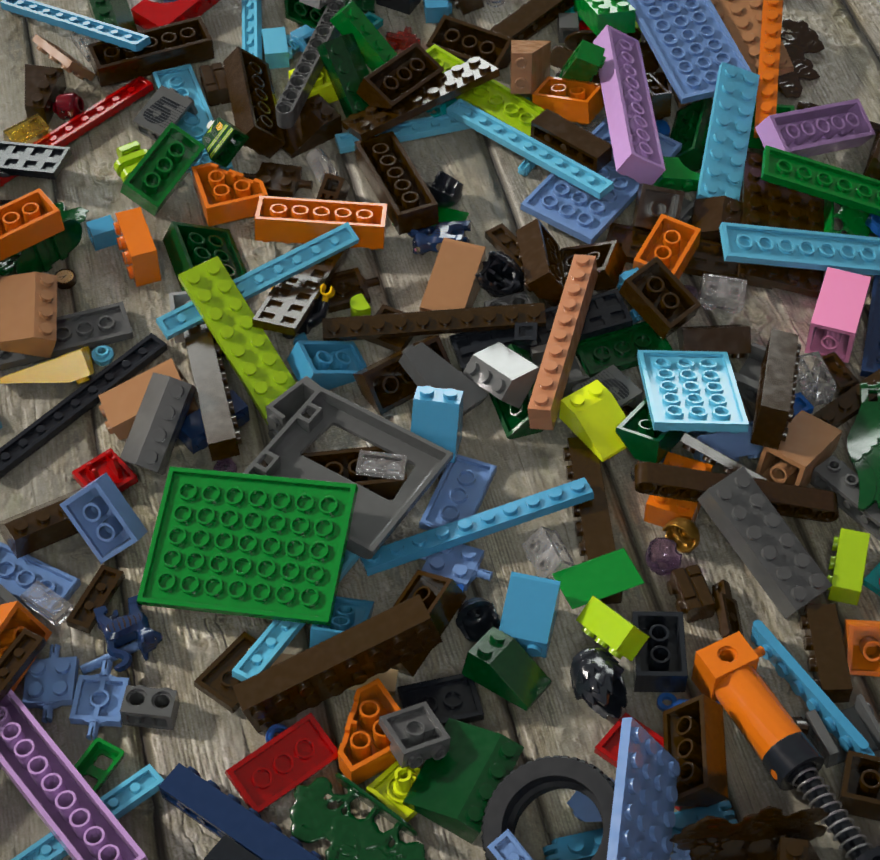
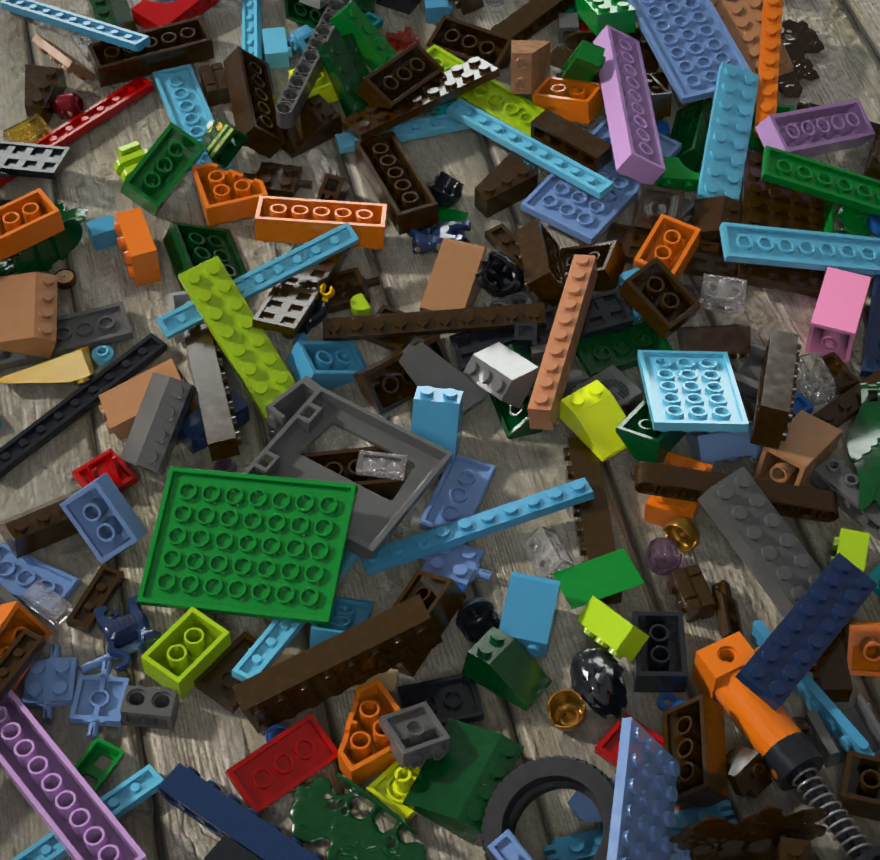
(161, 110): dark grey panel -> none
(185, 651): none -> lime brick
(505, 185): none -> dark brown wedge
(566, 710): none -> pearl gold hair
(712, 456): plate -> none
(747, 771): none -> dark brown brick
(806, 631): none -> dark blue plate

